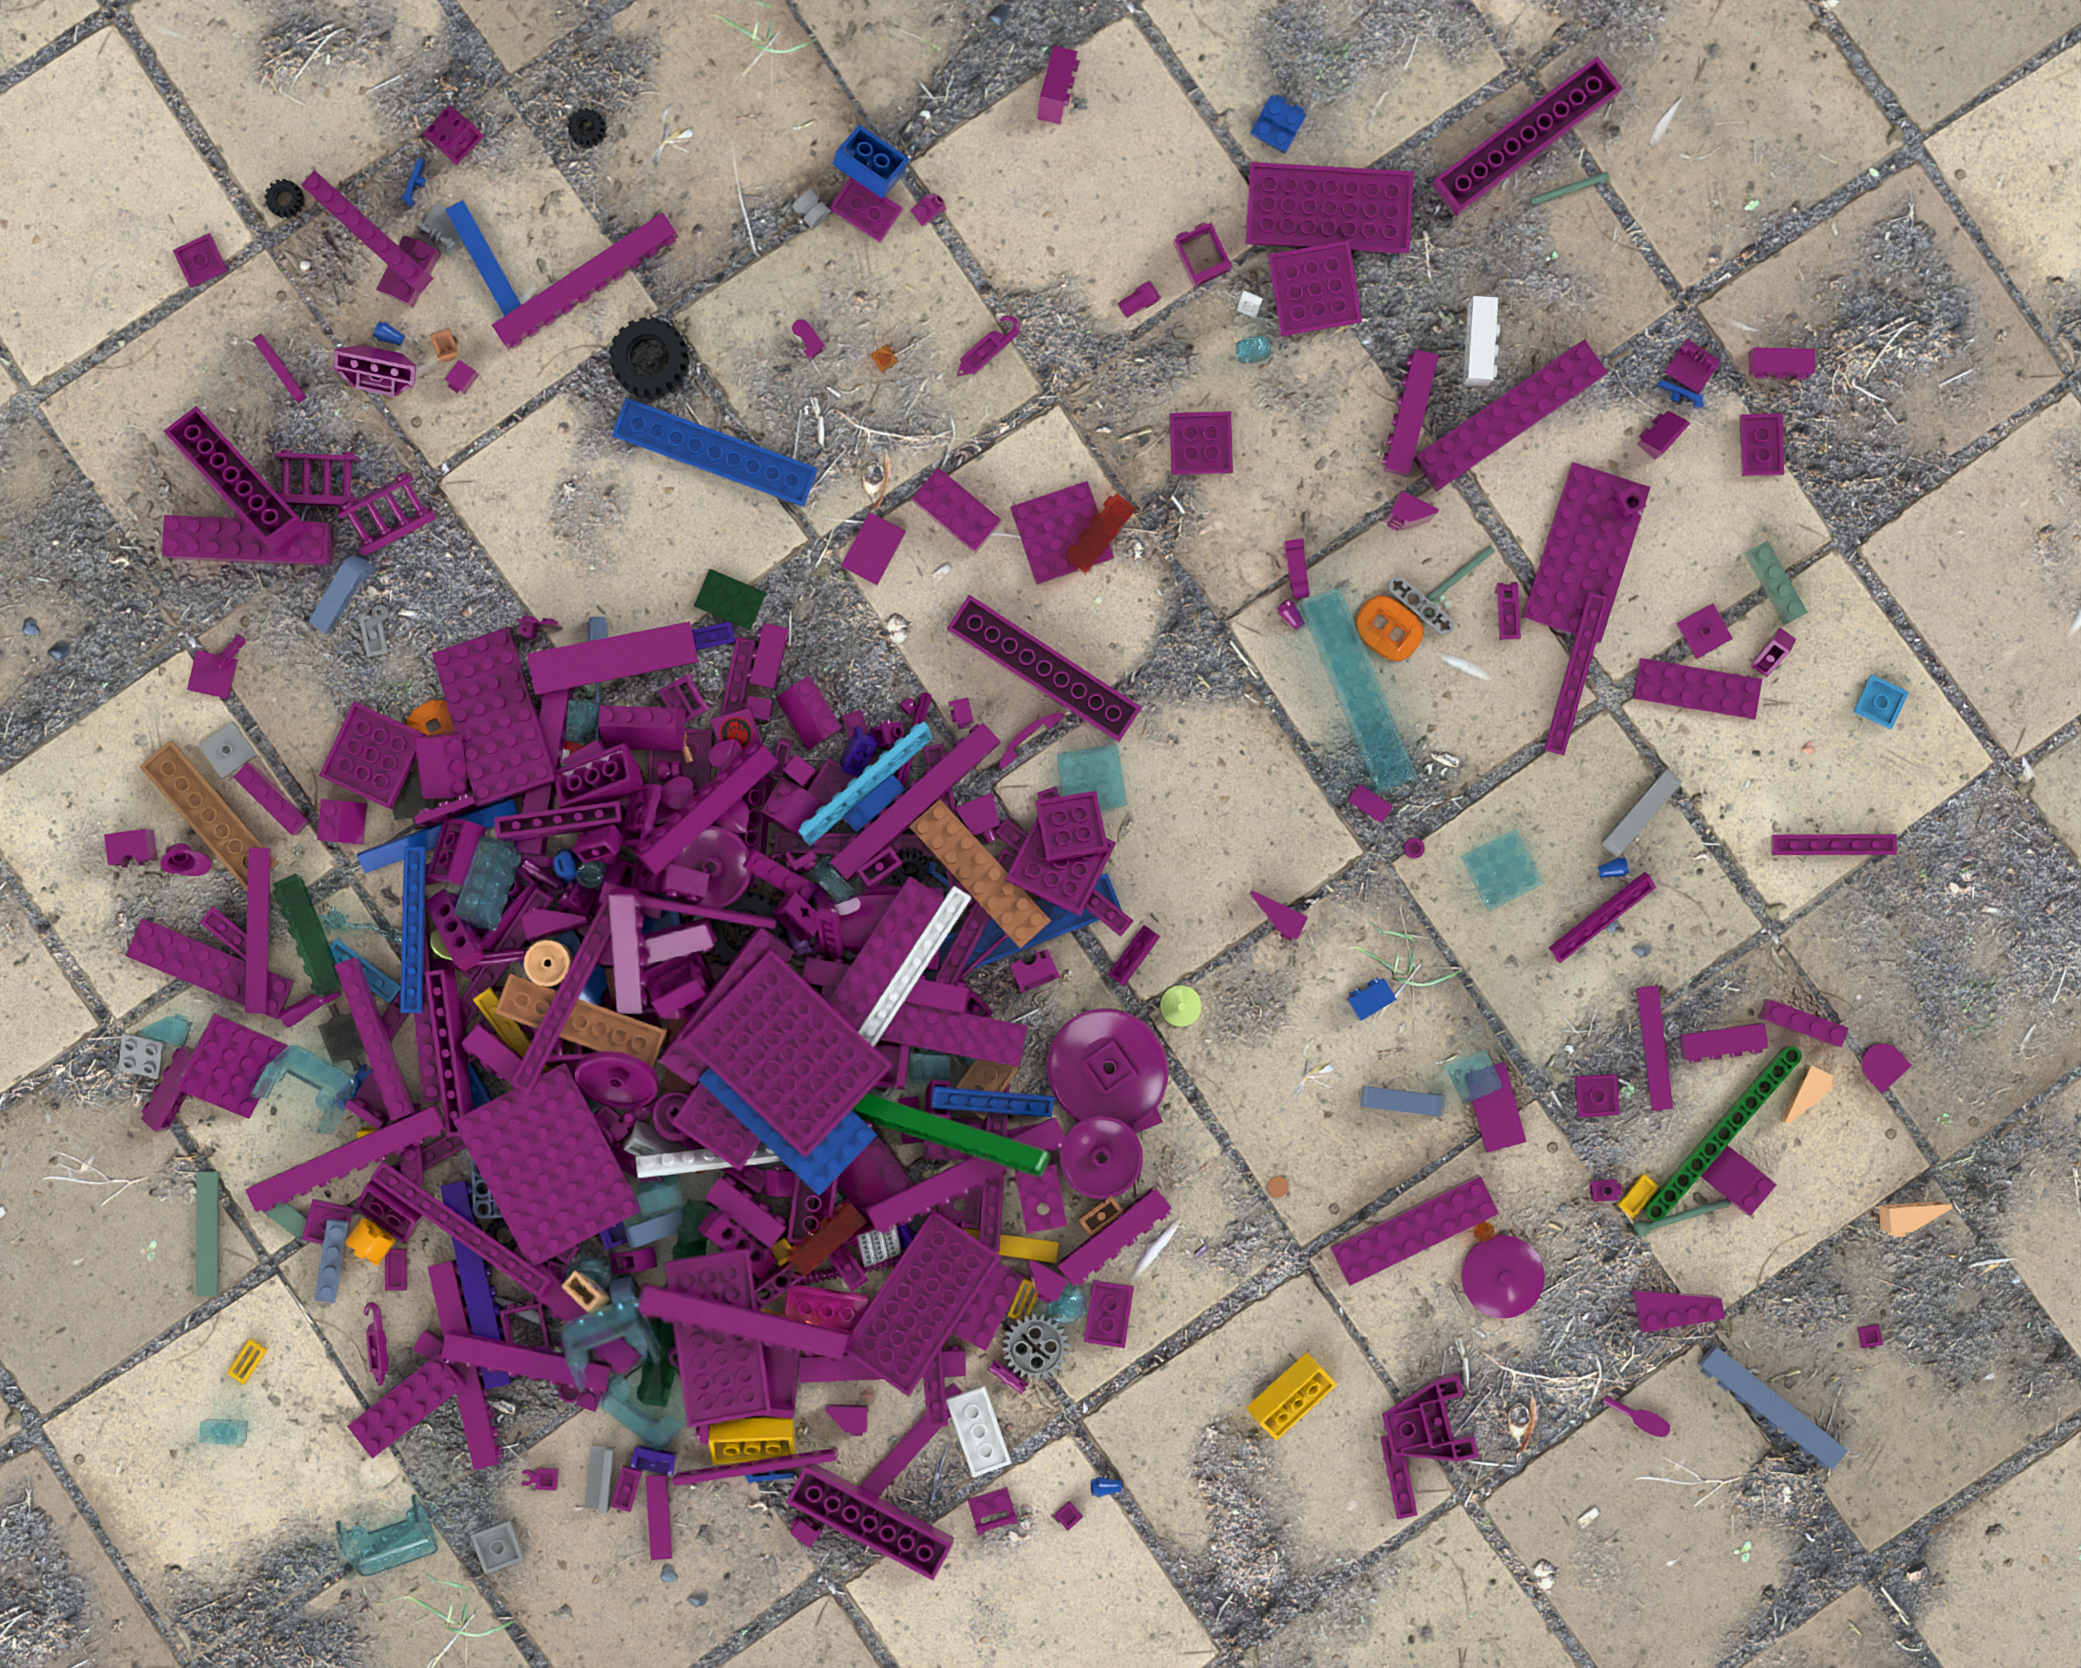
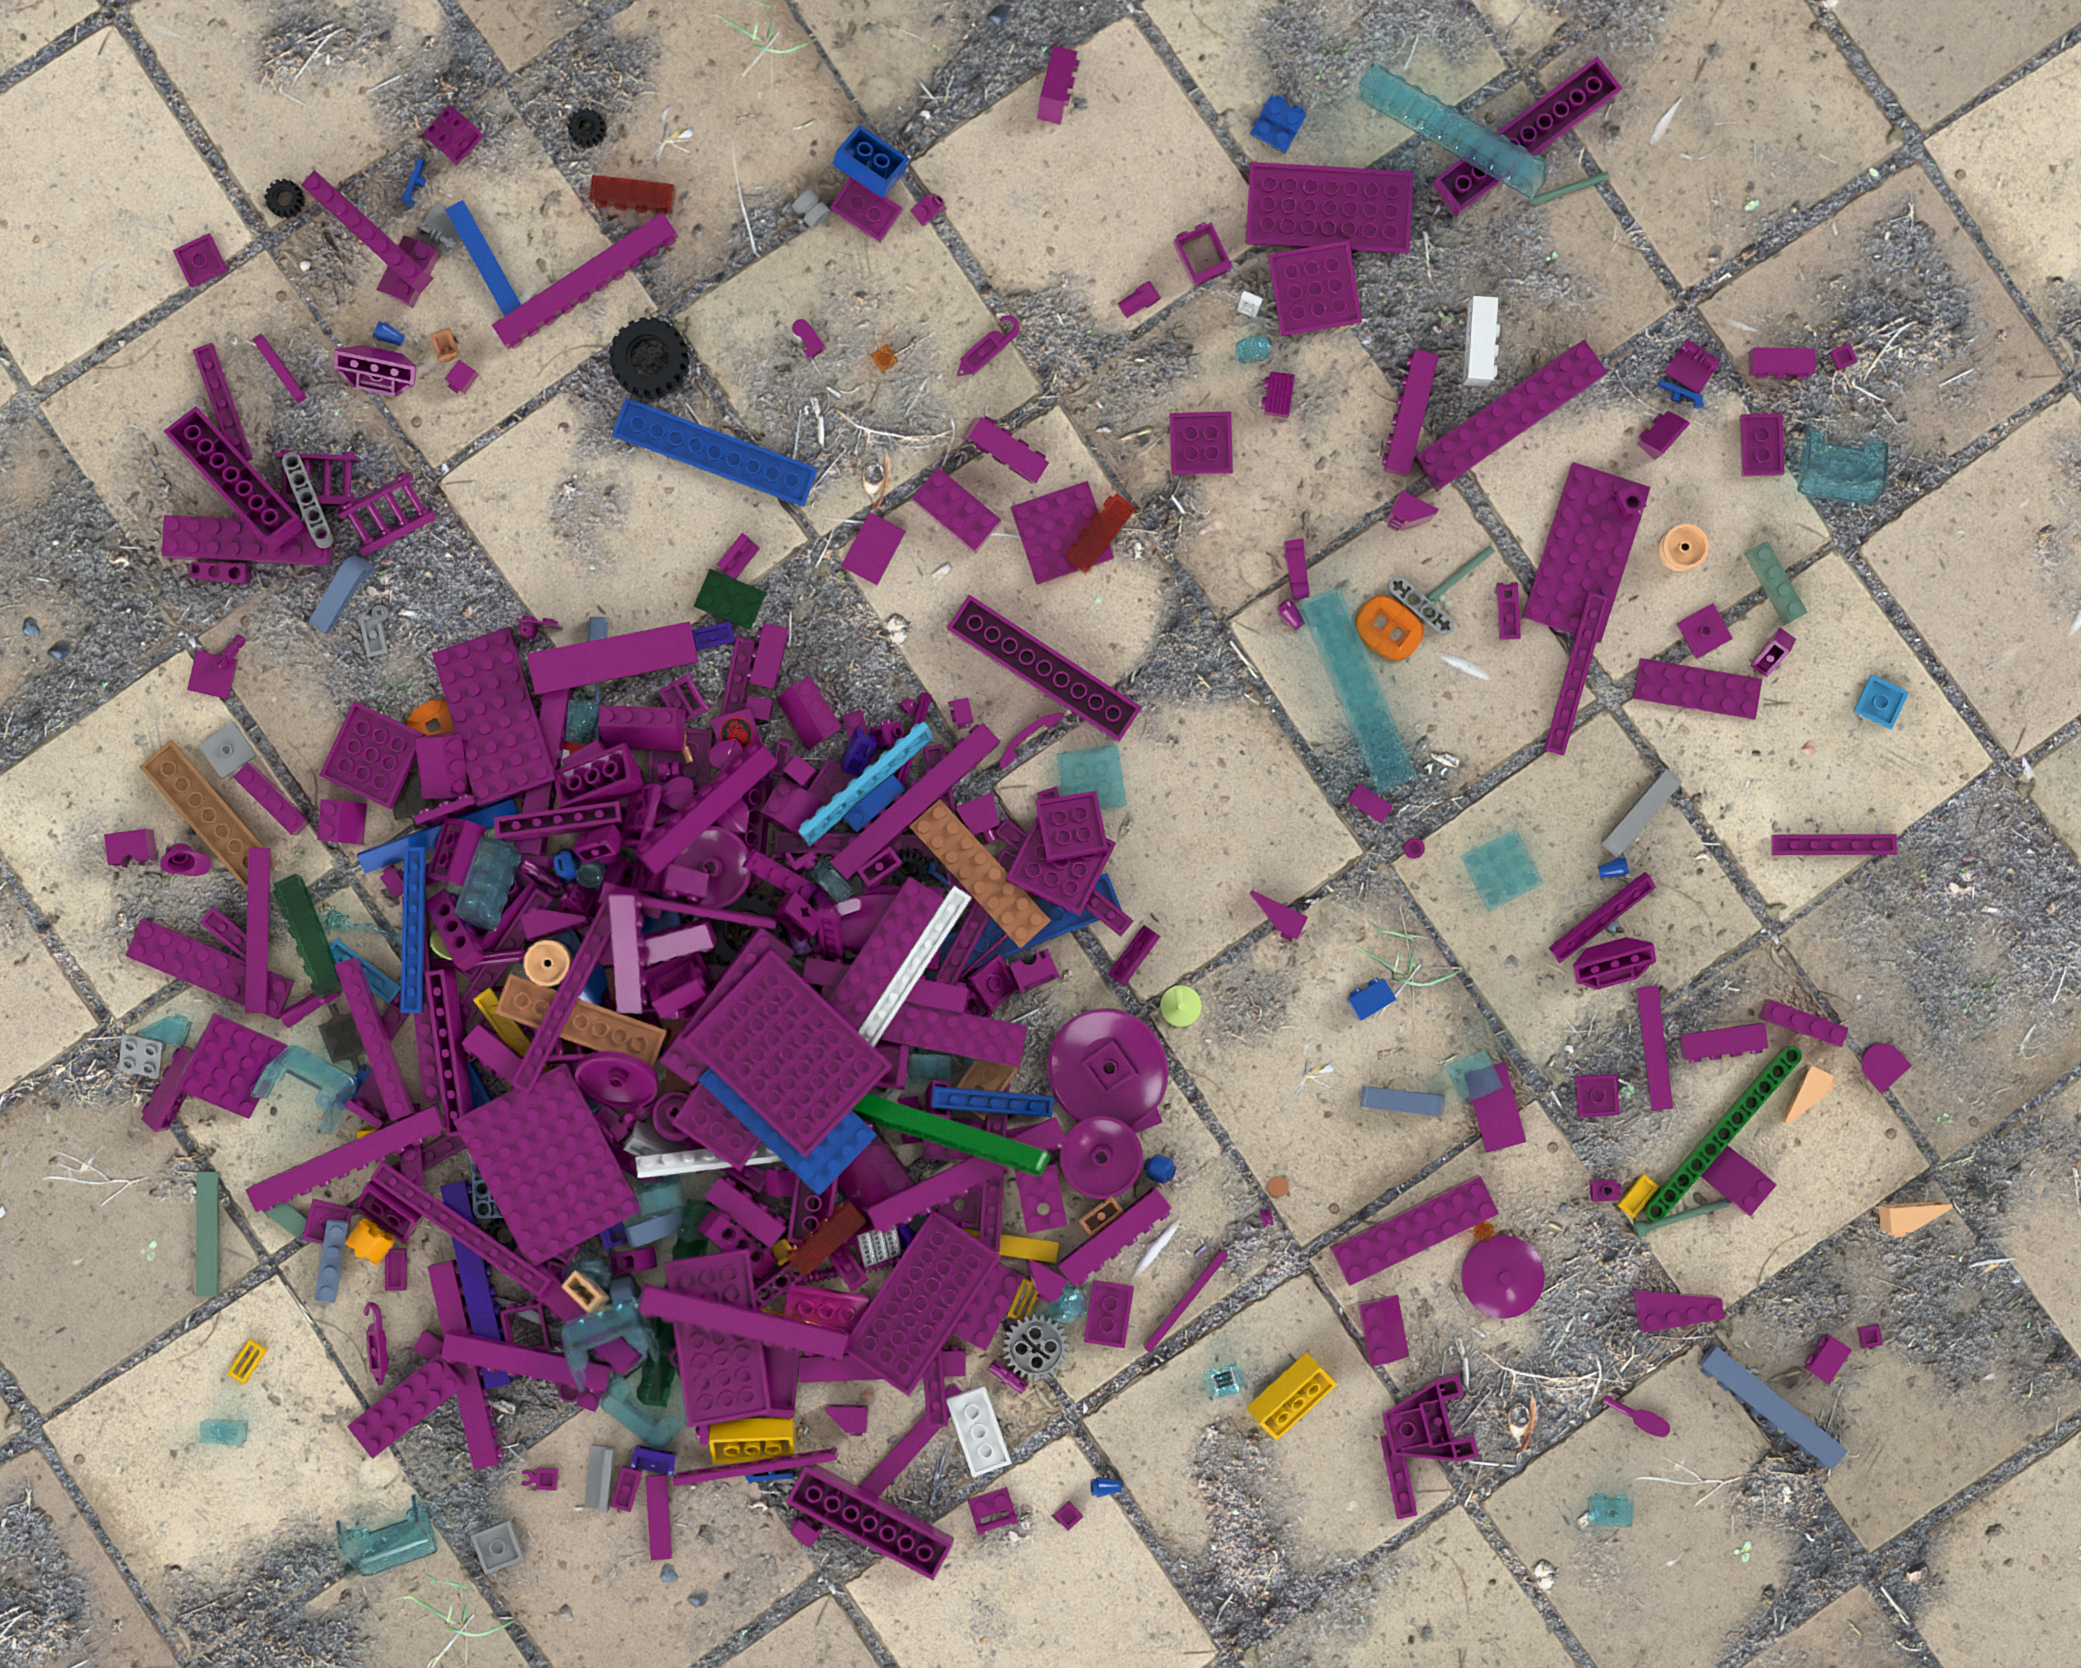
(221, 399): none -> magenta tile
(221, 572): none -> magenta leg
(305, 491): none -> light grey beam
(393, 880): none -> magenta brick
(632, 194): none -> clear red brick
(738, 556): none -> magenta bracket
(993, 982): none -> magenta tile
(1006, 449): none -> magenta wedge
(1160, 1169): none -> blue head
(1184, 1302): none -> magenta tile
(1225, 1381): none -> clear light blue brick
(1266, 1217): none -> magenta bush
(1279, 394): none -> magenta brick
(1383, 1330): none -> magenta slope
(1453, 130): none -> clear light blue brick
(1613, 962): none -> magenta wedge
(1621, 1516): none -> clear light blue brick
(1672, 553): none -> light nougat wheel
(1827, 1358): none -> magenta brick
(1842, 471): none -> clear light blue windscreen
(1843, 357): none -> magenta plate

